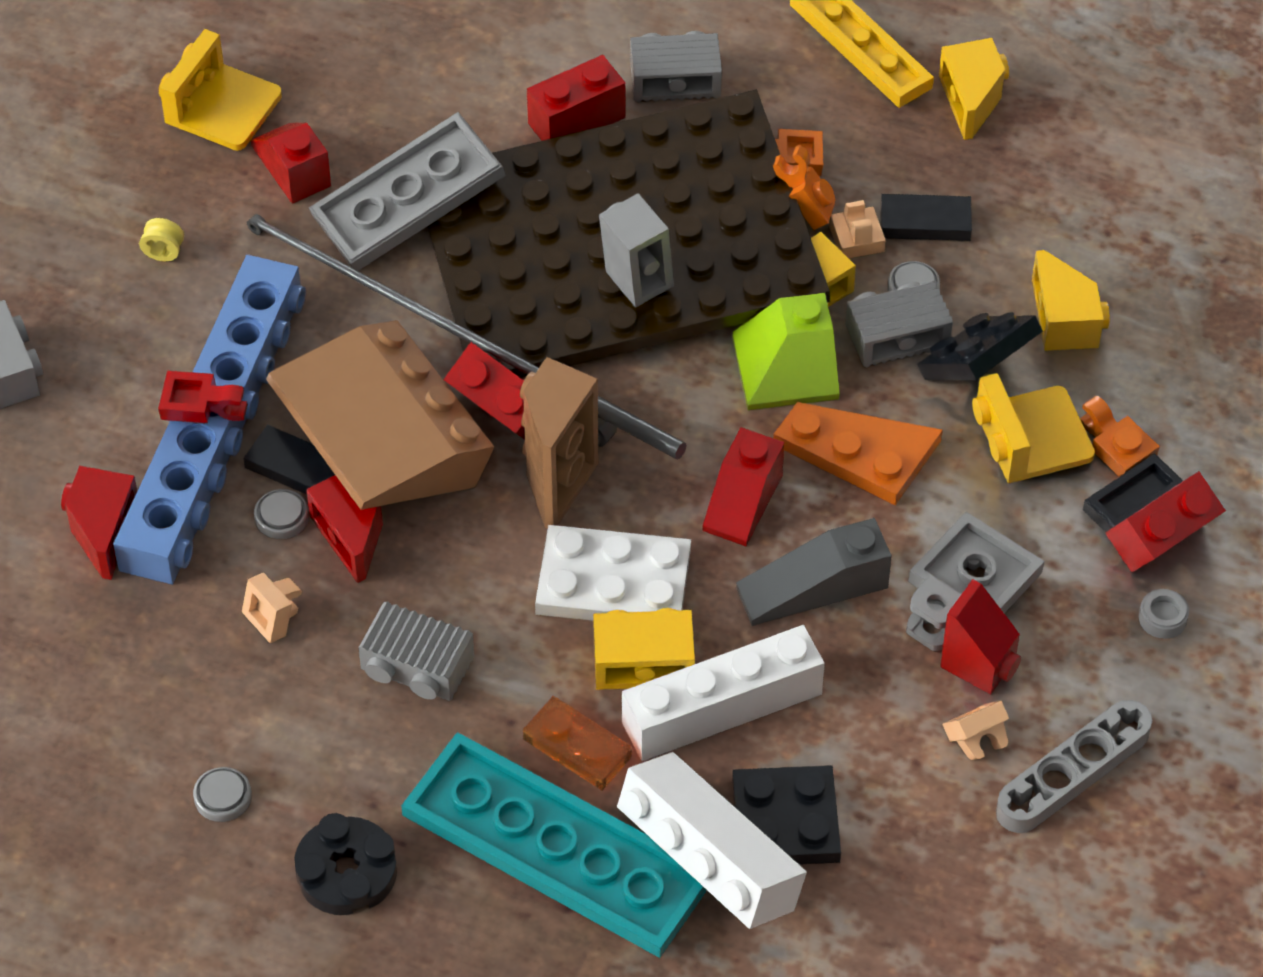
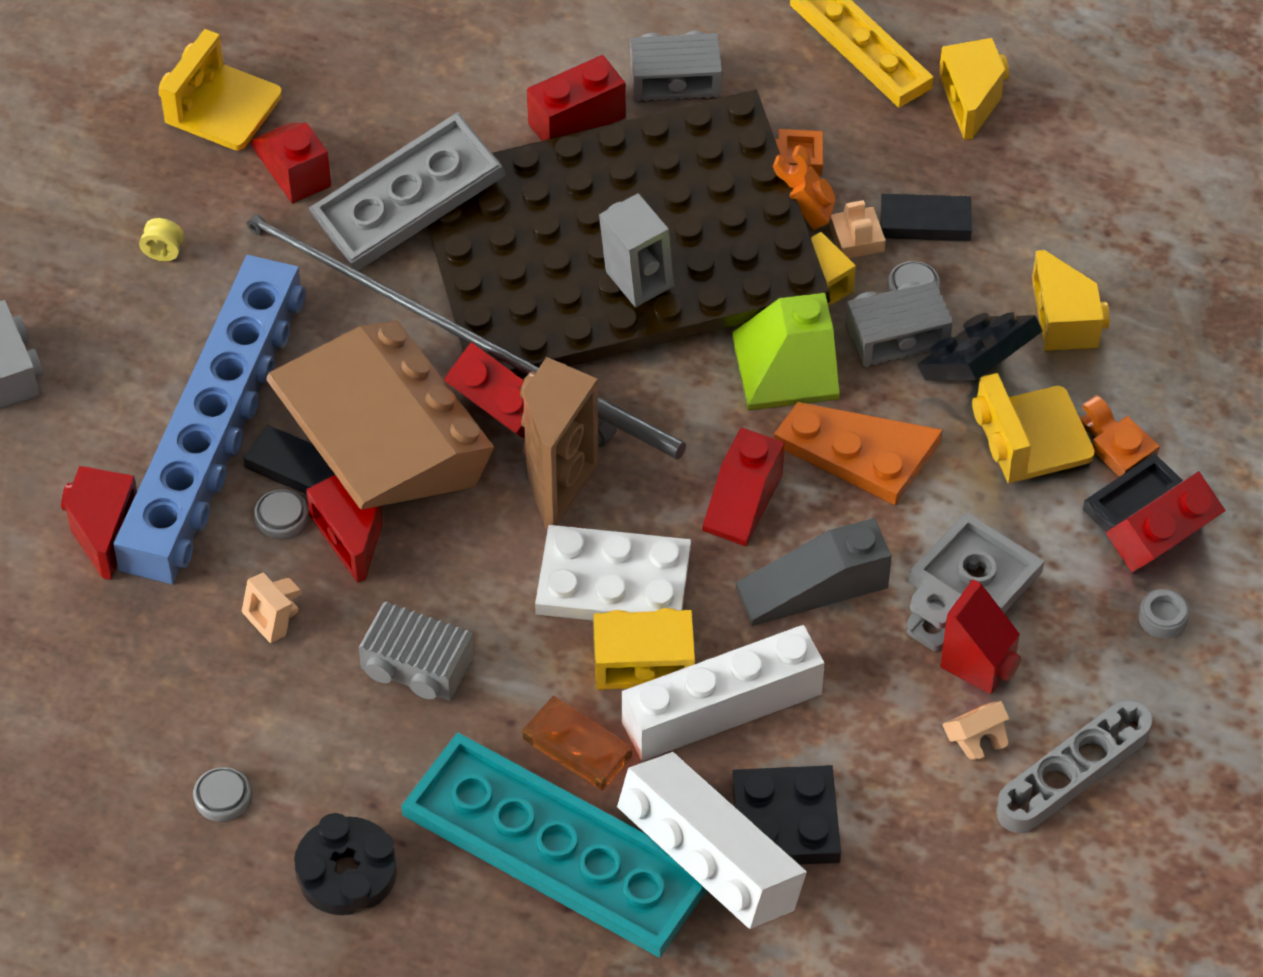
(195, 395): red plate -> none

